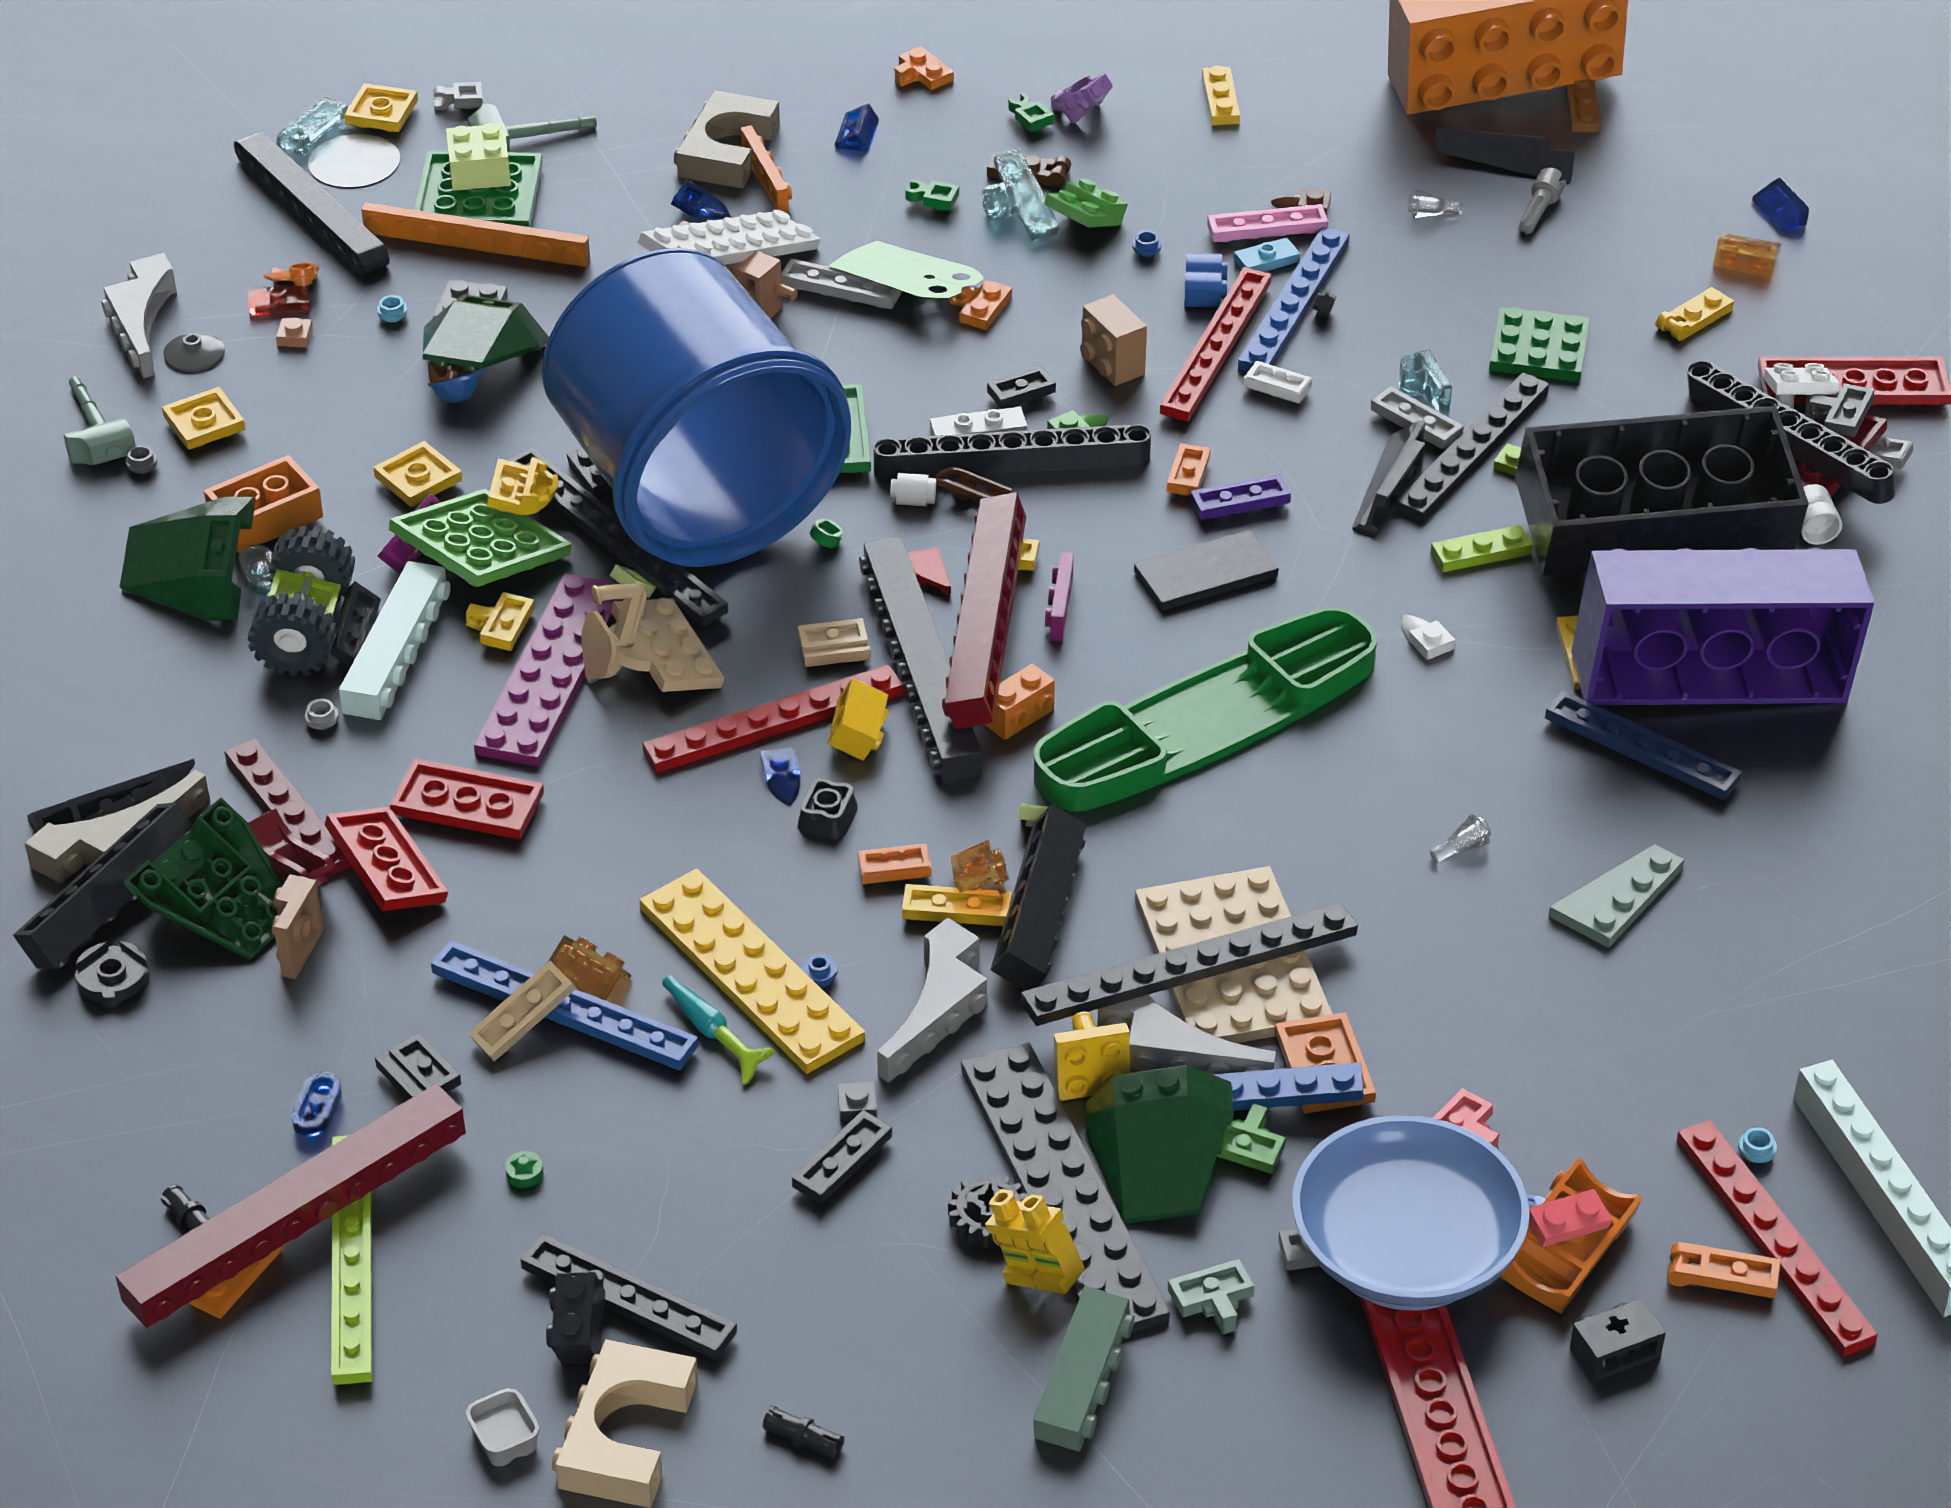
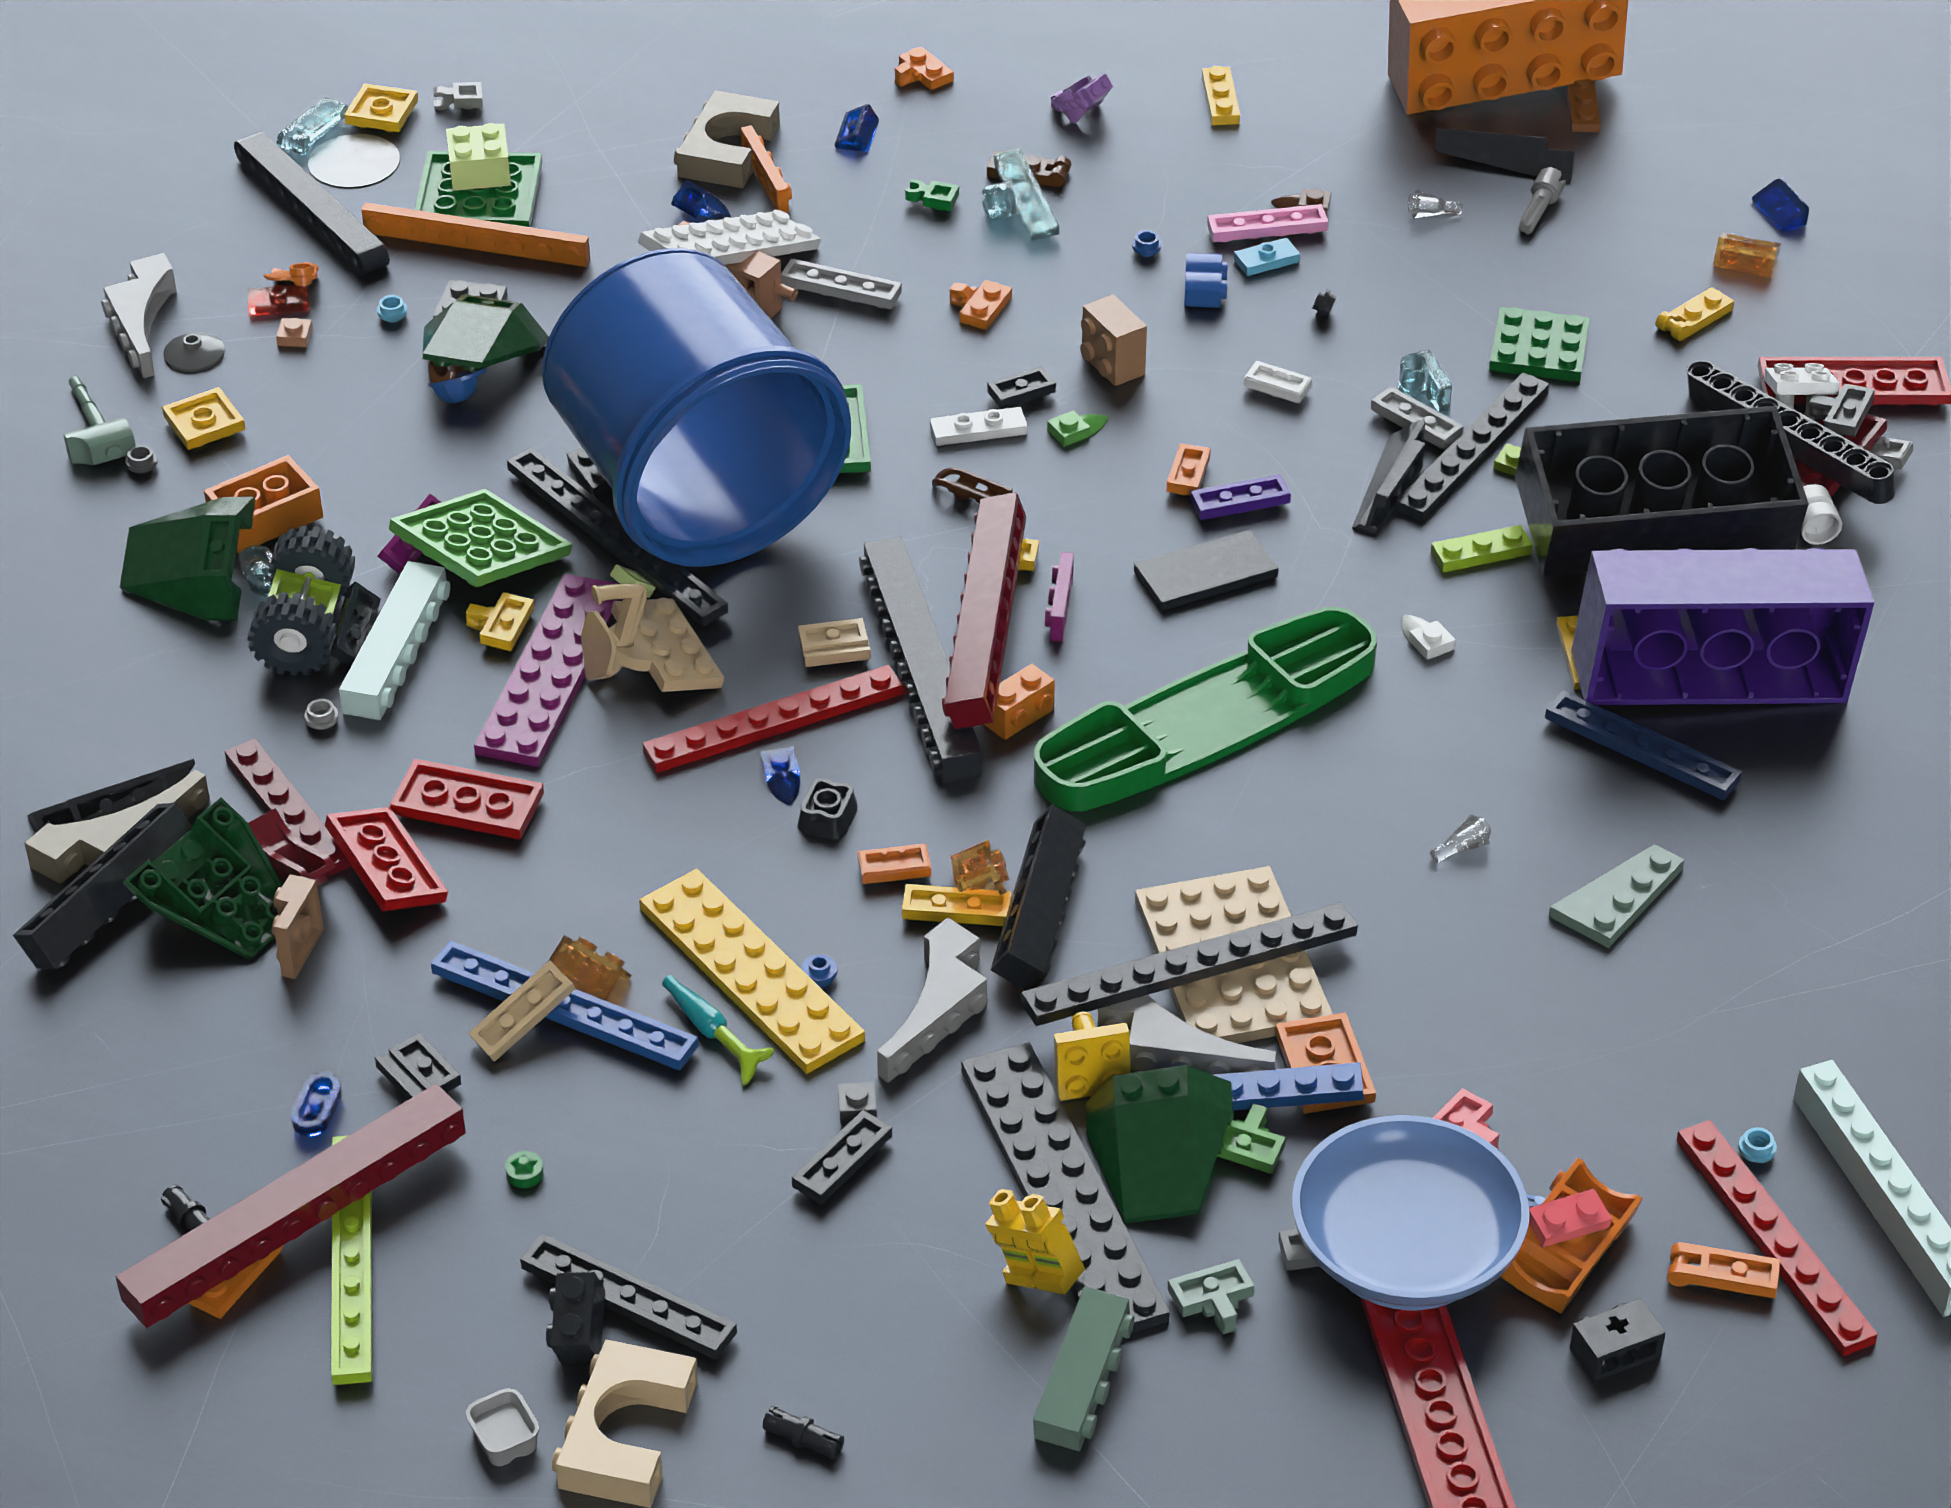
(116, 987): black plate -> none
(417, 473): yellow plate -> none
(489, 114): sand green piece -> none
(521, 487): yellow slope -> none
(826, 533): green tile -> none
(858, 719): yellow brick -> none
(906, 270): piece -> none
(913, 489): white brick -> none
(930, 569): tile -> none
(970, 1206): gear -> none
(1015, 451): black beam -> none
(1030, 115): green plate -> none
(1030, 813): yellowish green plate -> none
(1088, 204): bright green plate -> none
(1215, 344): plate -> none
(1295, 298): plate -> none

